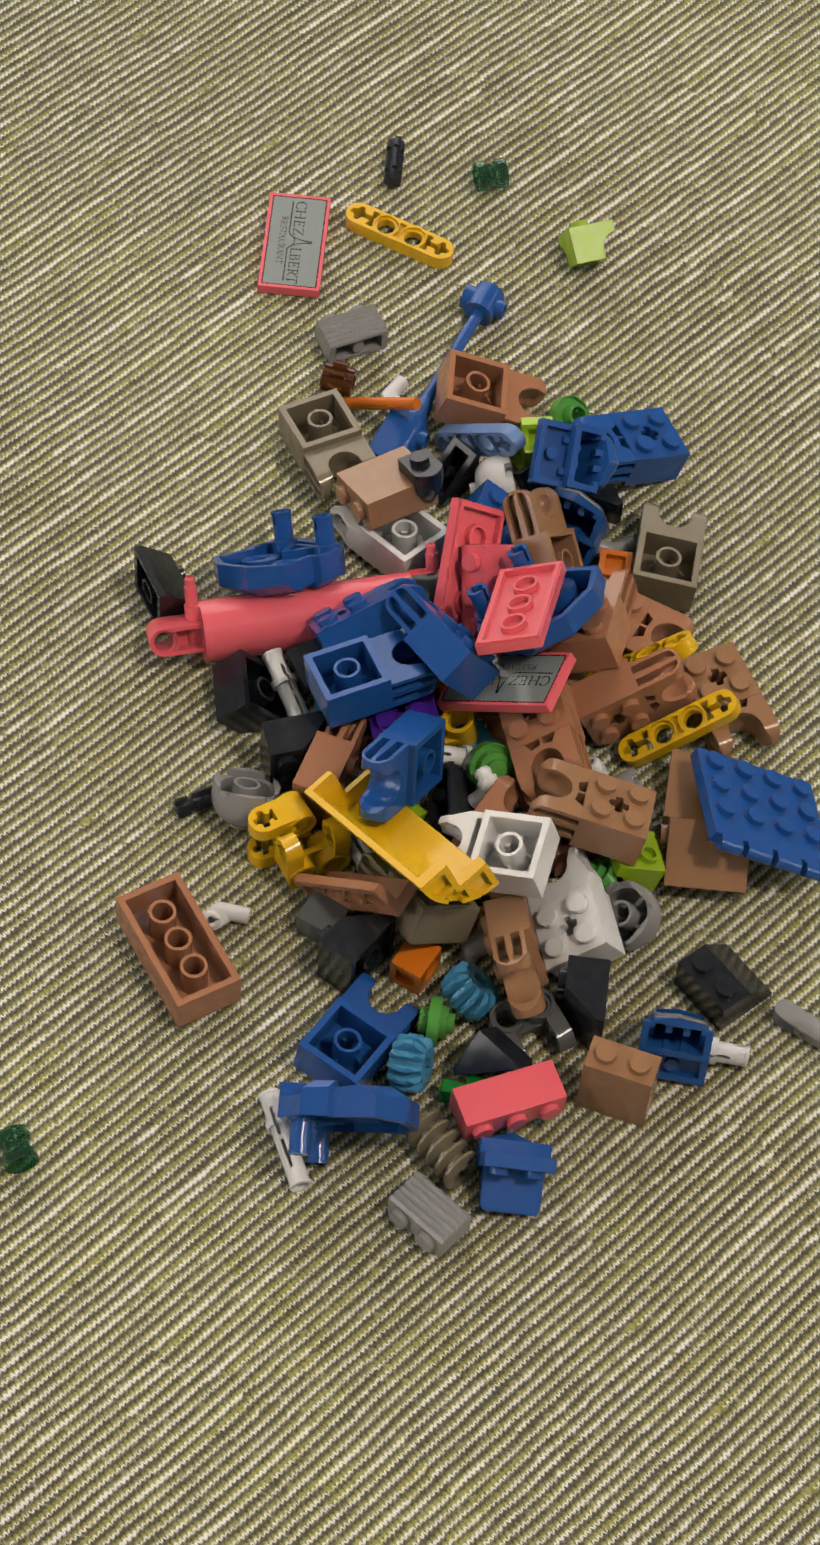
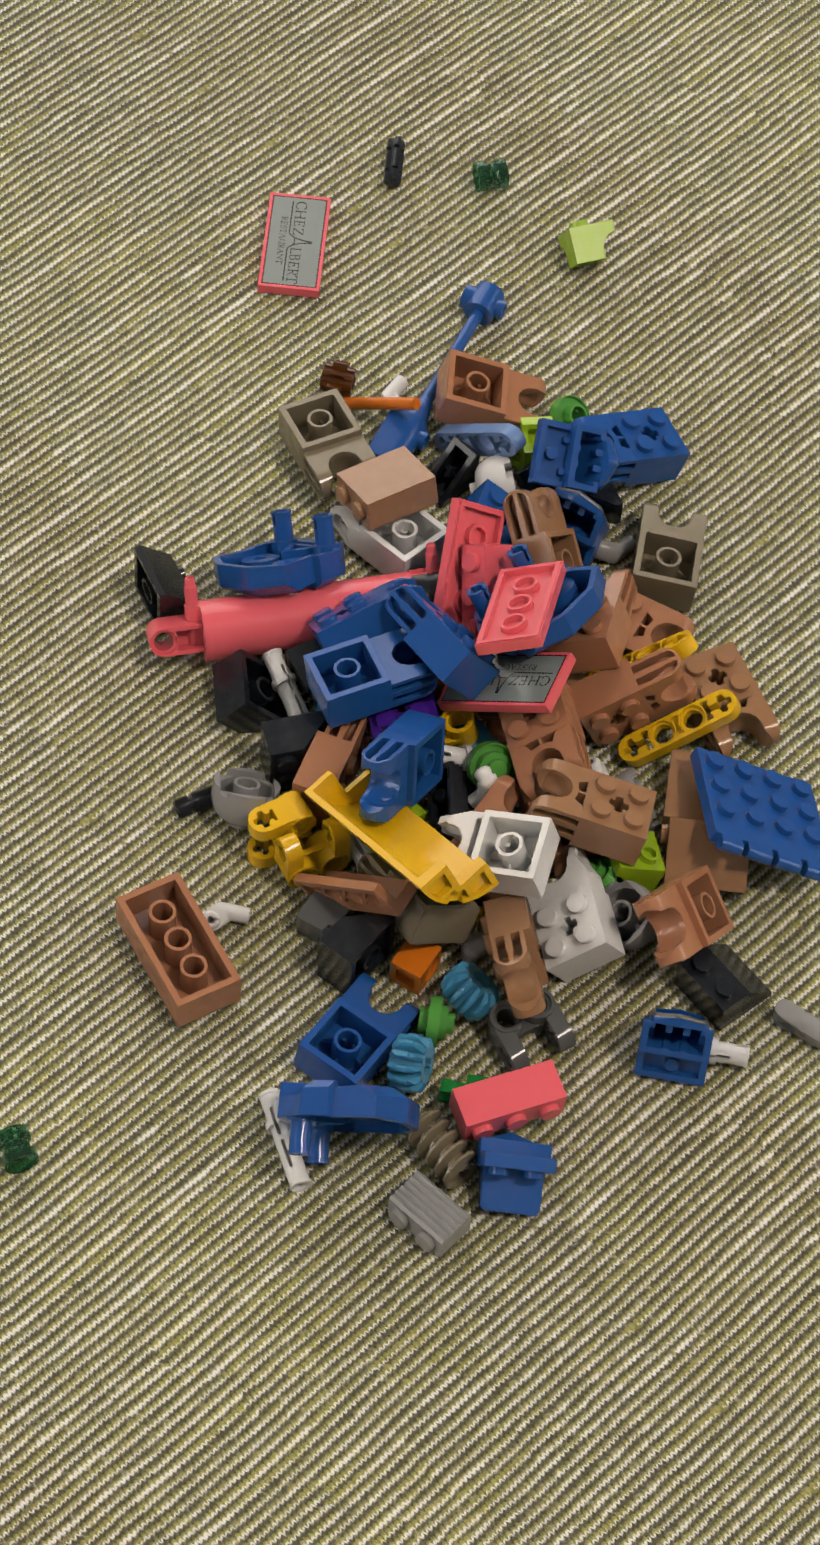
(351, 333): light grey brick -> none
(396, 239): yellow beam -> none
(424, 472): black plate -> none
(491, 1052): black slope -> none
(583, 996): black slope -> none
(613, 560): orange tile -> none
(618, 1081): medium nougat brick -> none
(685, 915): none -> nougat brick

